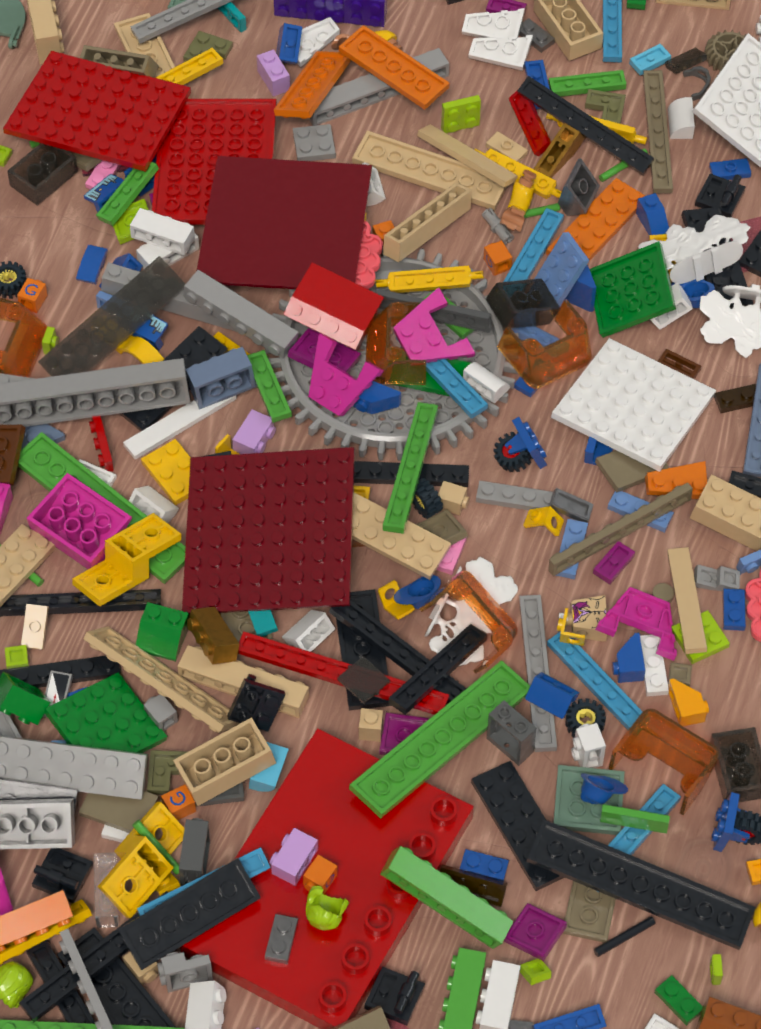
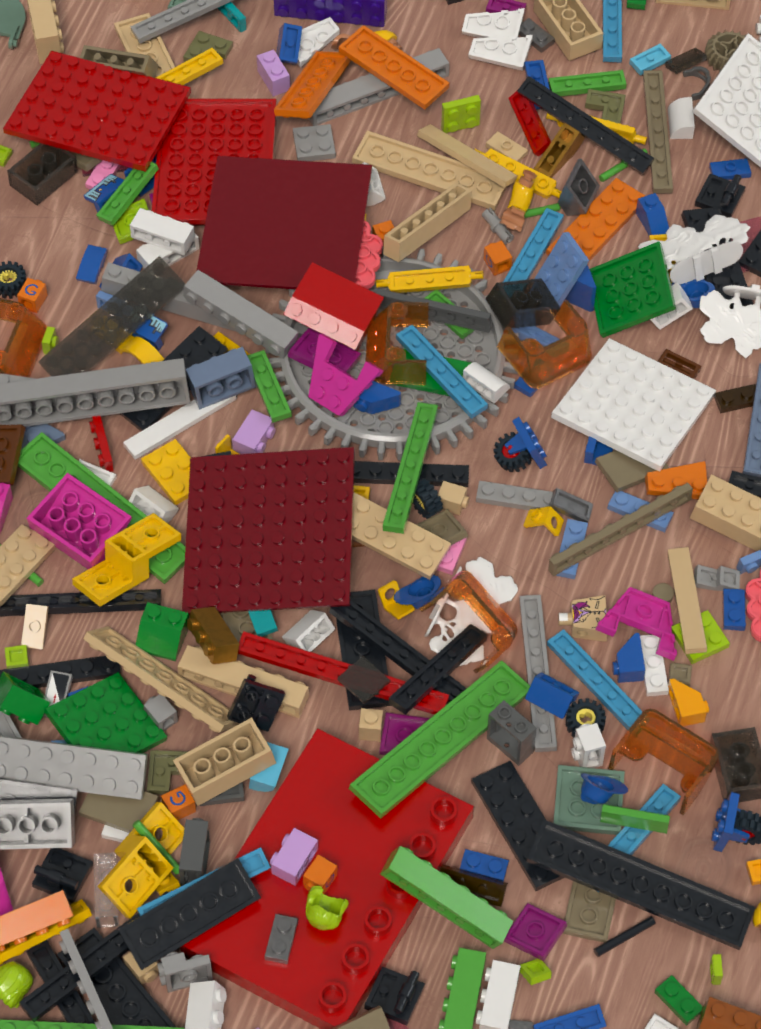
(421, 336): dark pink wing -> none
(565, 636): yellow bracket -> none
(614, 562): magenta plate -> none

